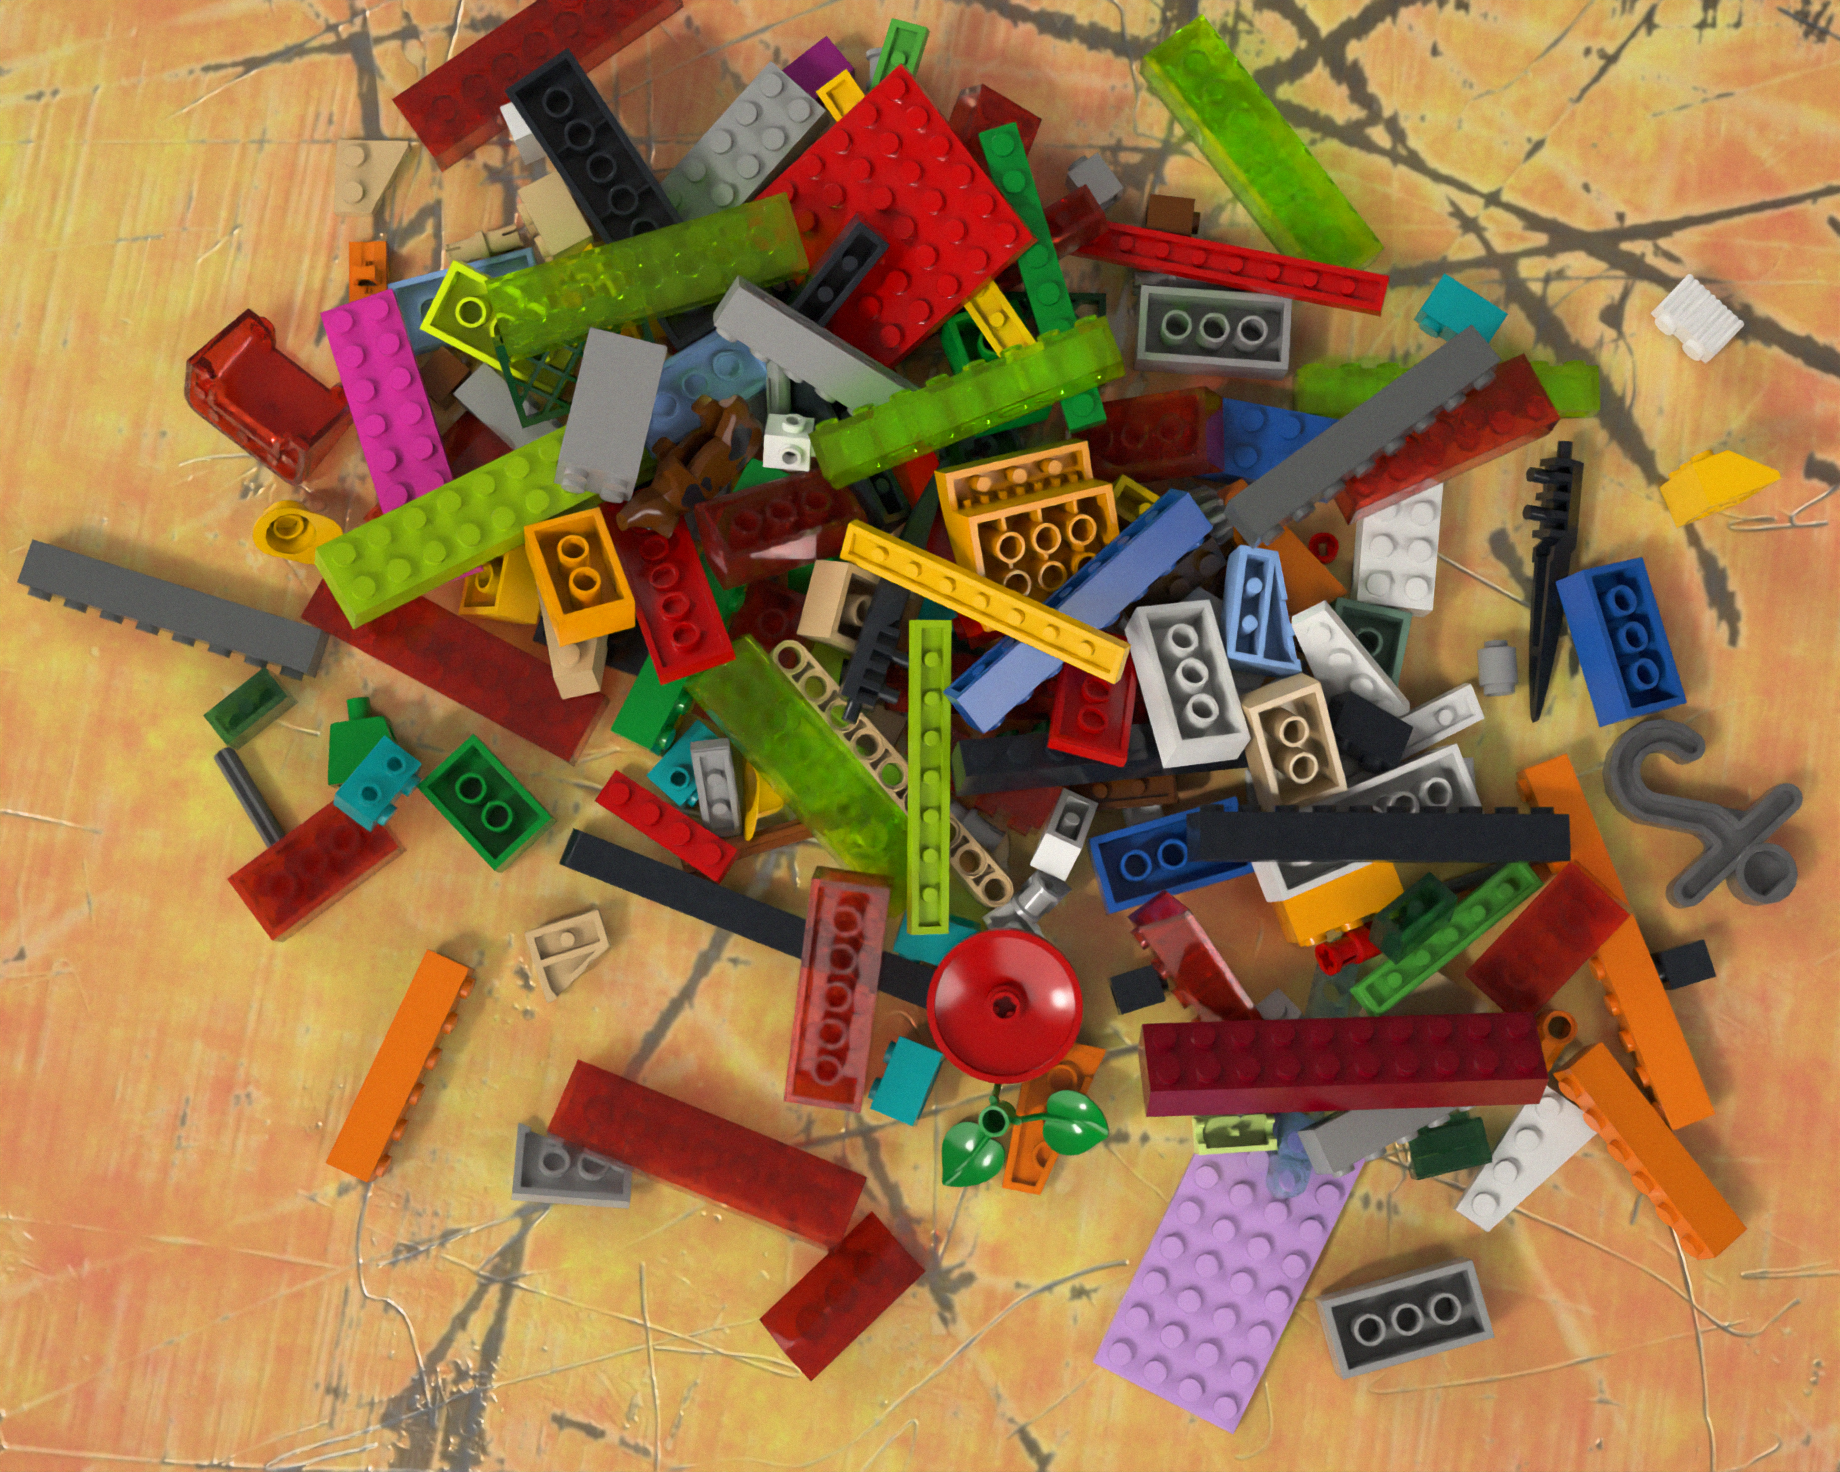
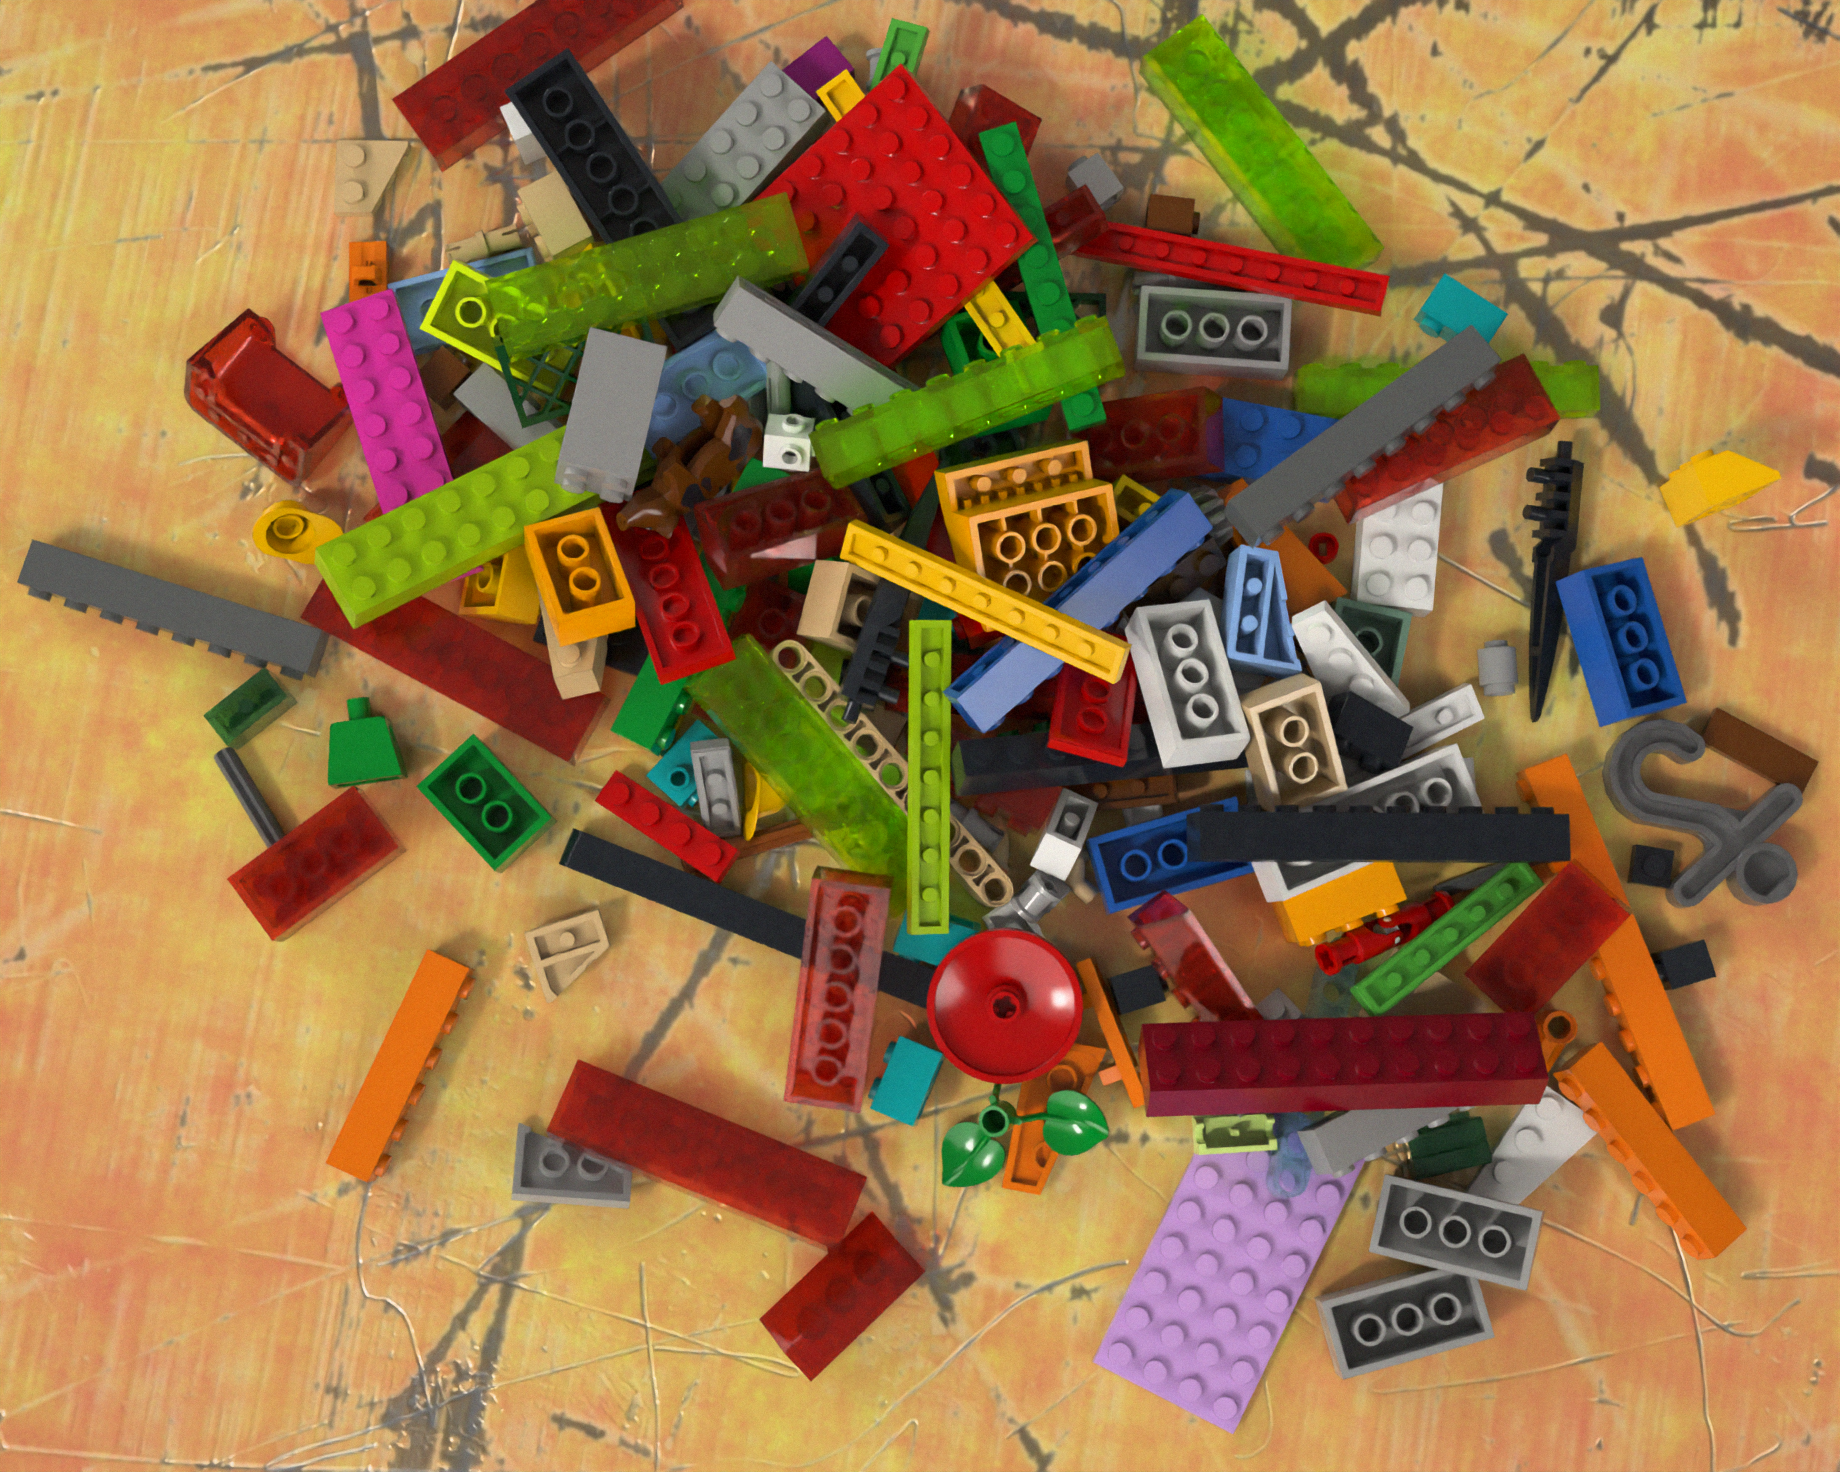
(378, 783): teal brick -> none
(1076, 879): none -> tan arm
(1101, 1000): none -> orange hinge
(1412, 918): clear green brick -> none
(1456, 1231): none -> light grey slope
(1650, 866): none -> black plate
(1696, 319): white brick -> none
(1757, 750): none -> reddish brown tile

